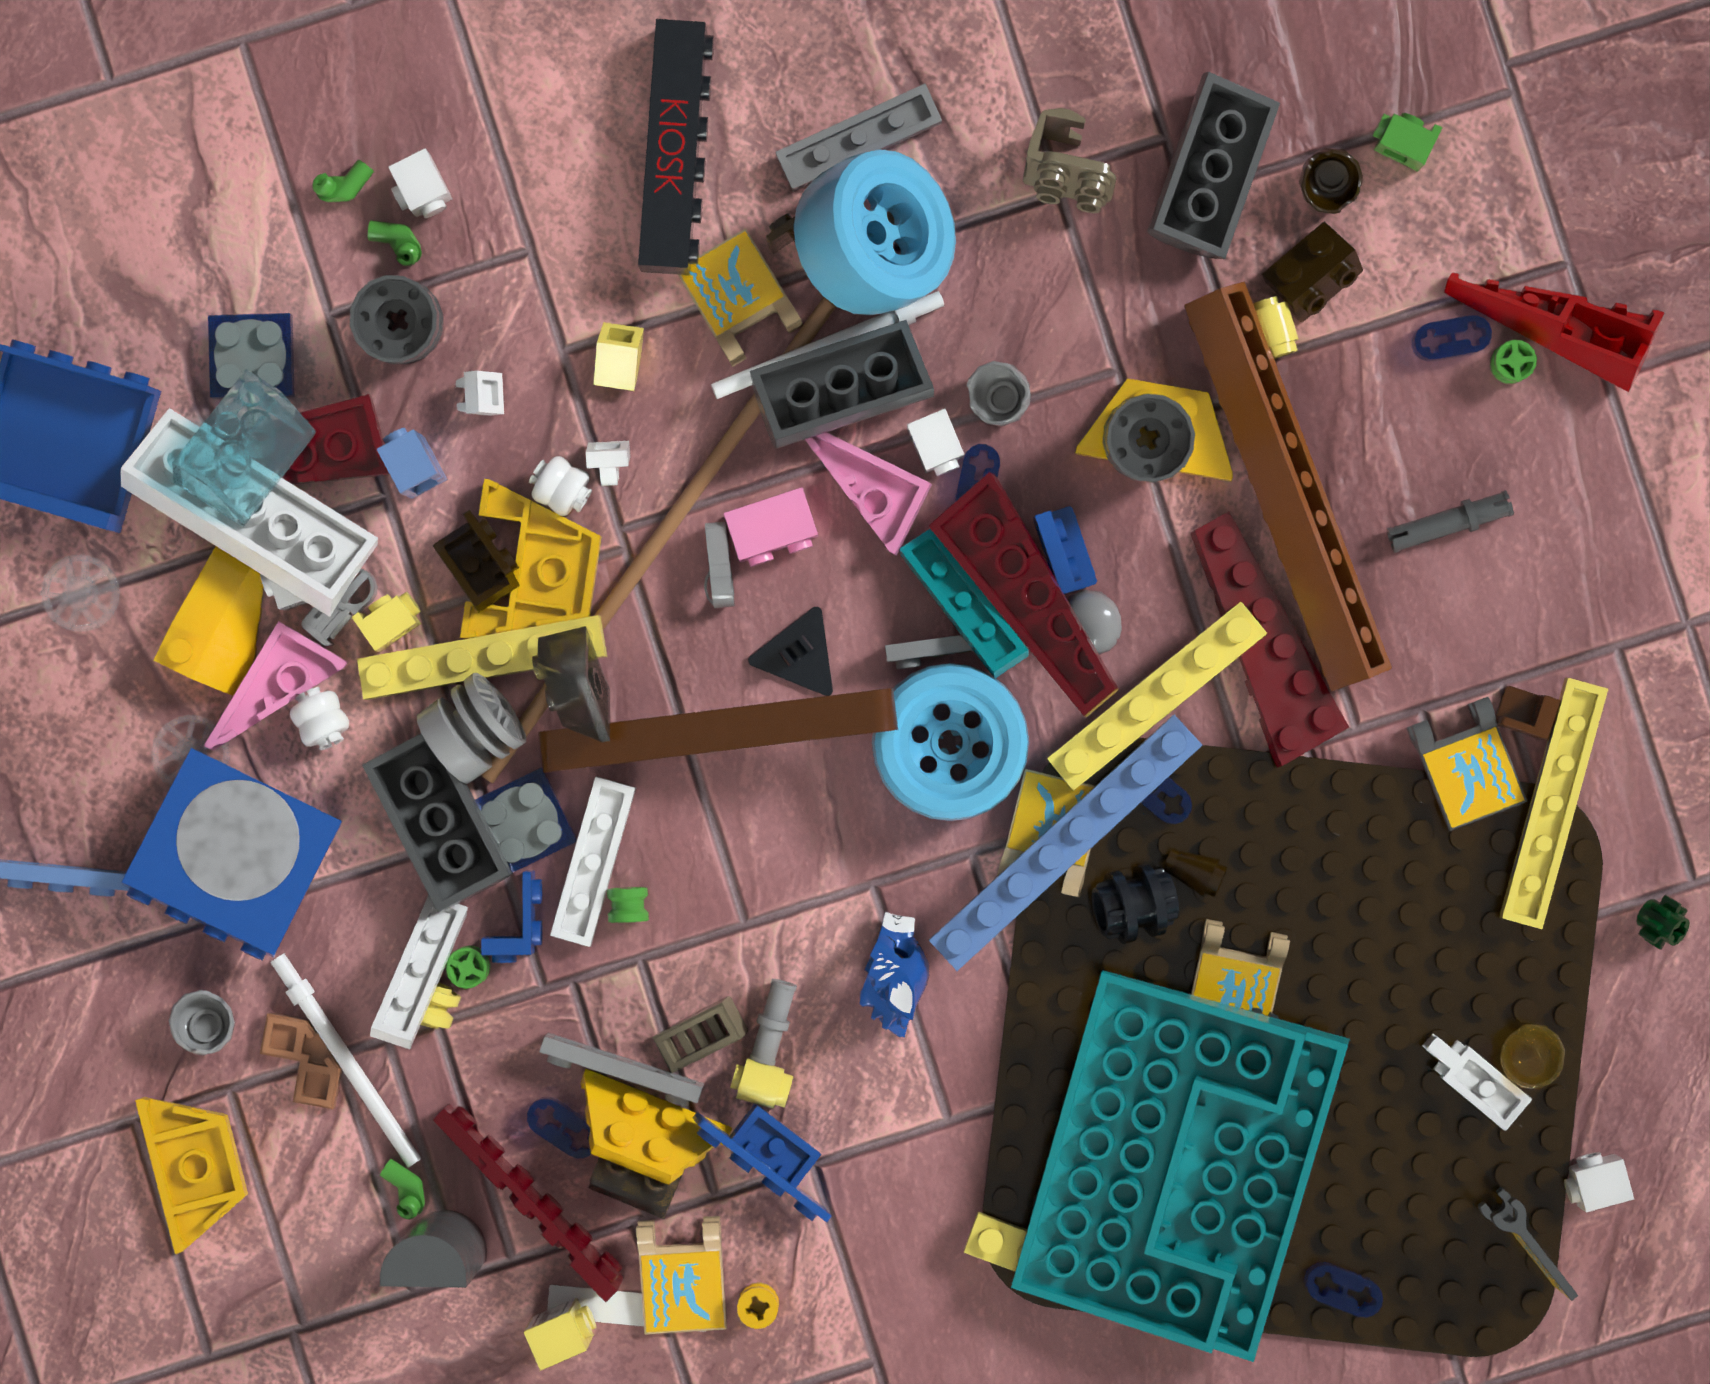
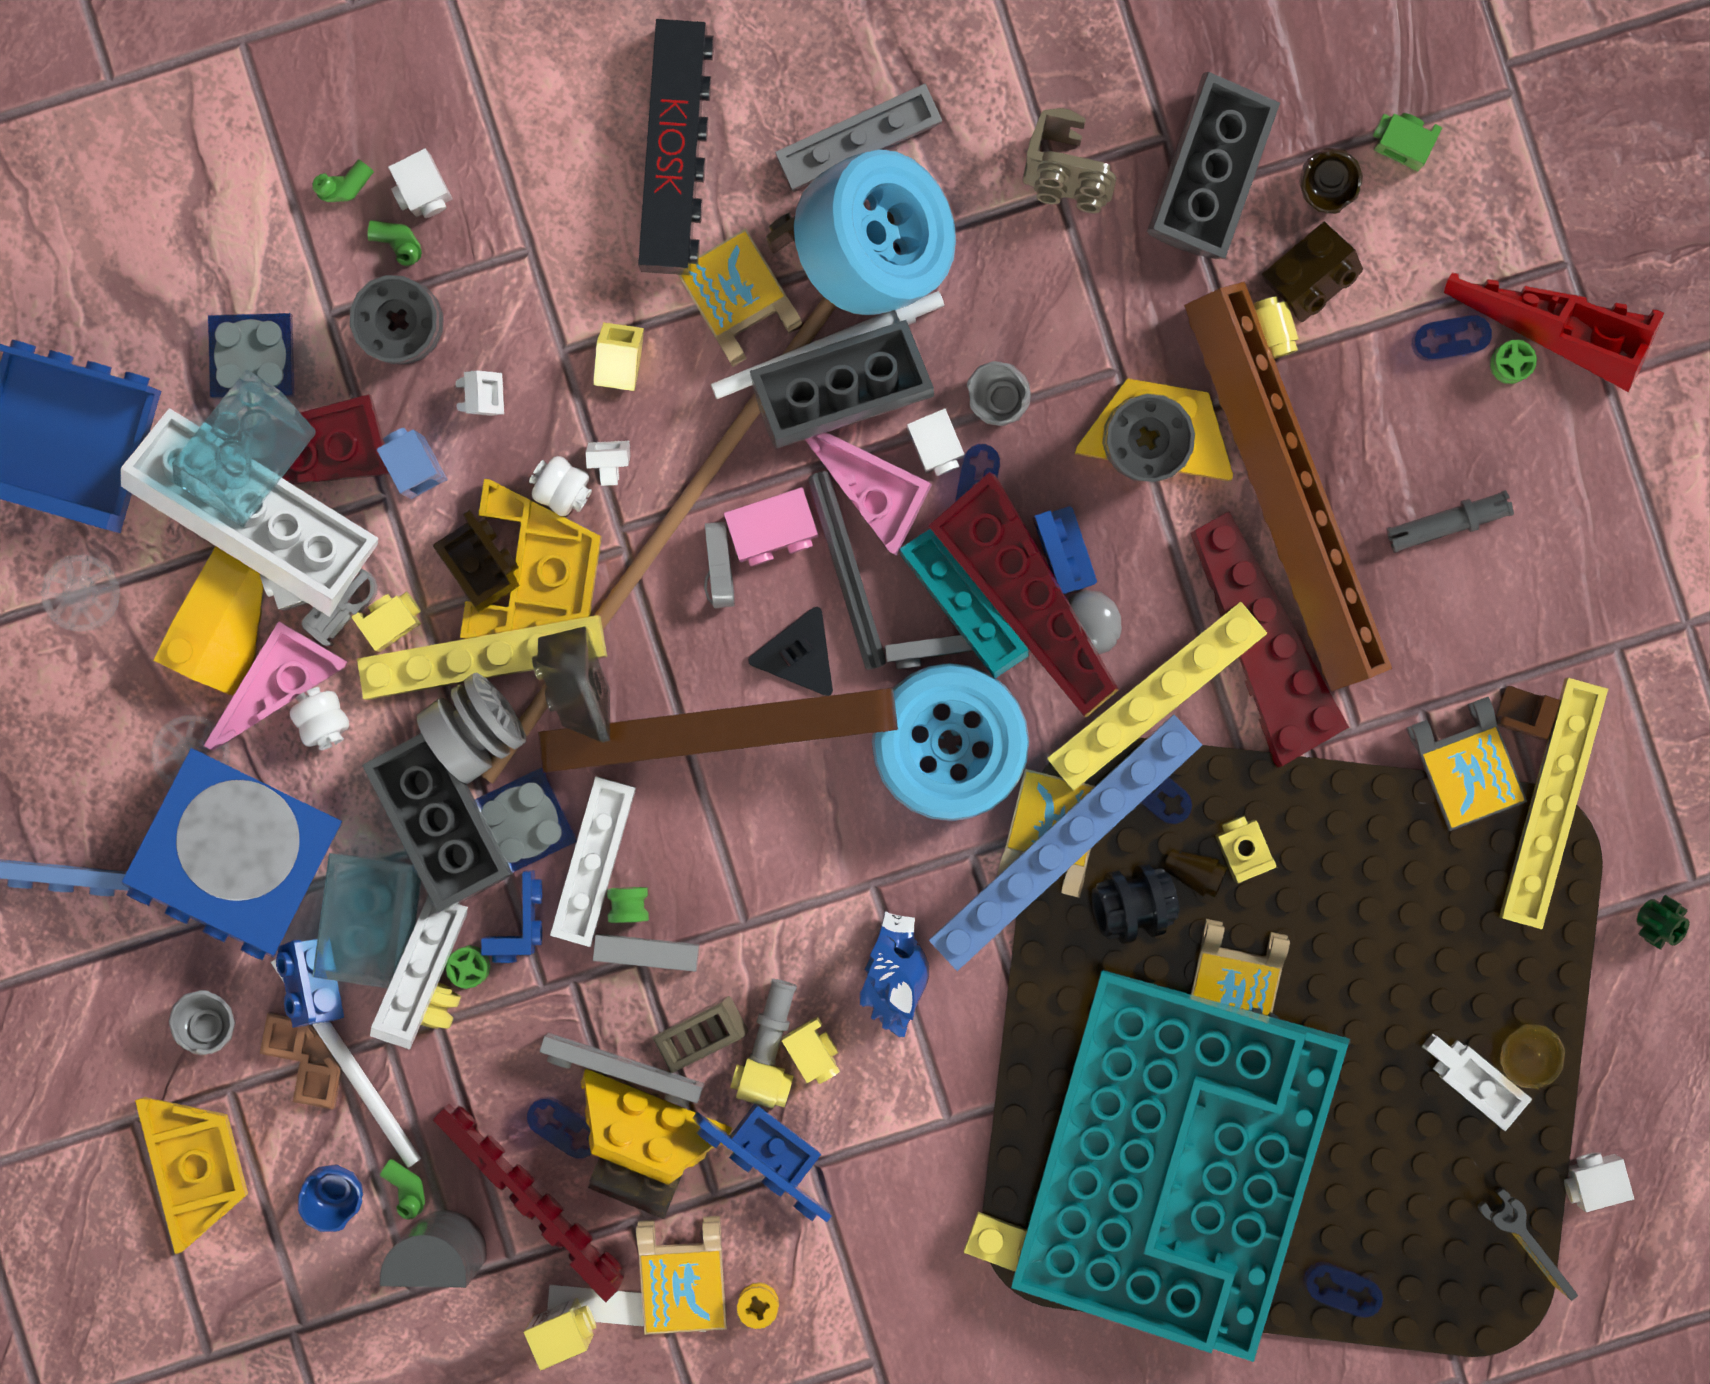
(306, 998): none -> blue bracket
(329, 1198): none -> blue hair
(365, 919): none -> clear light blue slope
(646, 952): none -> light grey piece
(812, 1051): none -> light yellow brick
(847, 570): none -> dark grey axle
(1242, 866): none -> light yellow brick

